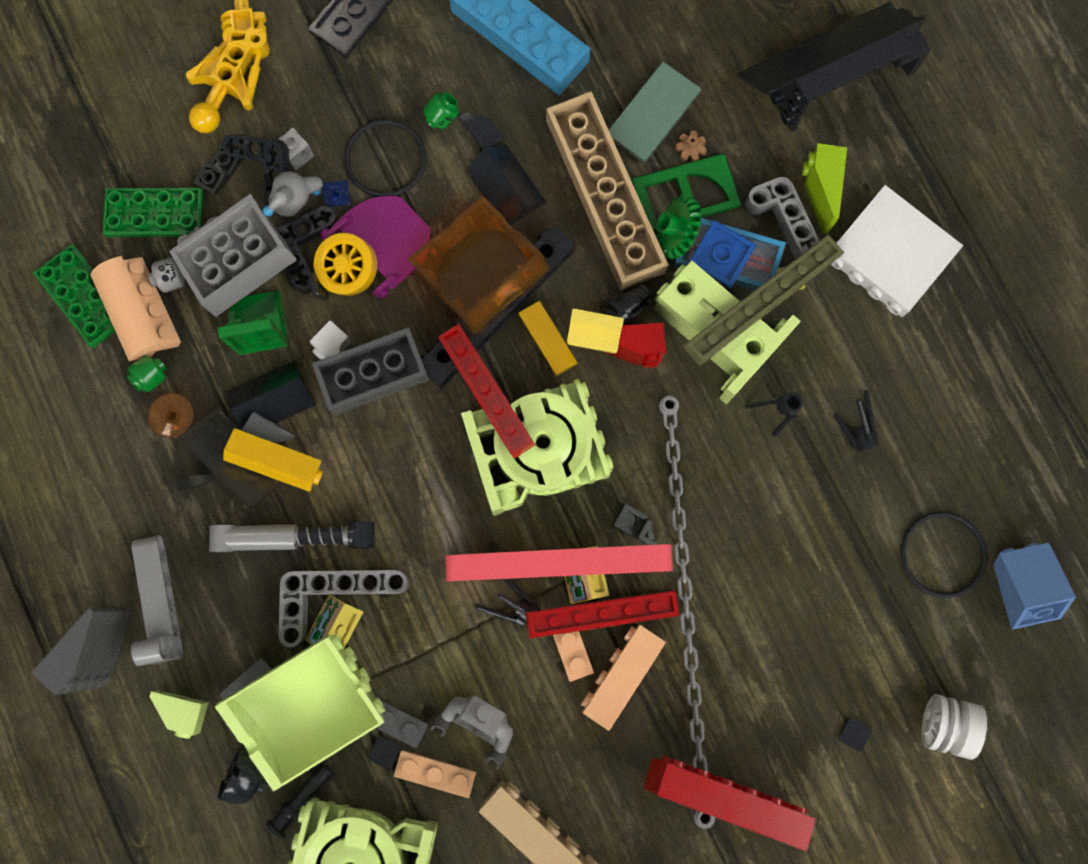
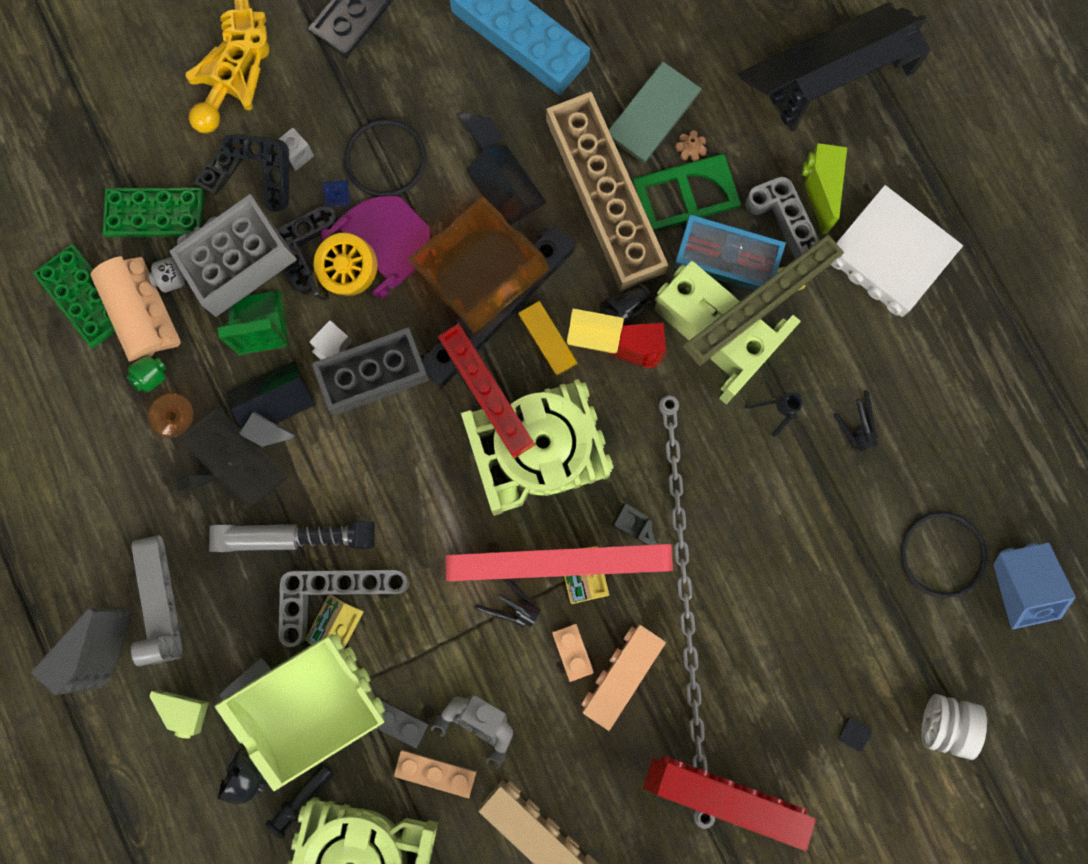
(272, 460): yellow brick -> none
(291, 193): light grey piece -> none
(385, 752): black piece -> none
(441, 110): green head -> none
(601, 614): red tile -> none
(678, 226): green gear -> none
(722, 253): blue tile -> none

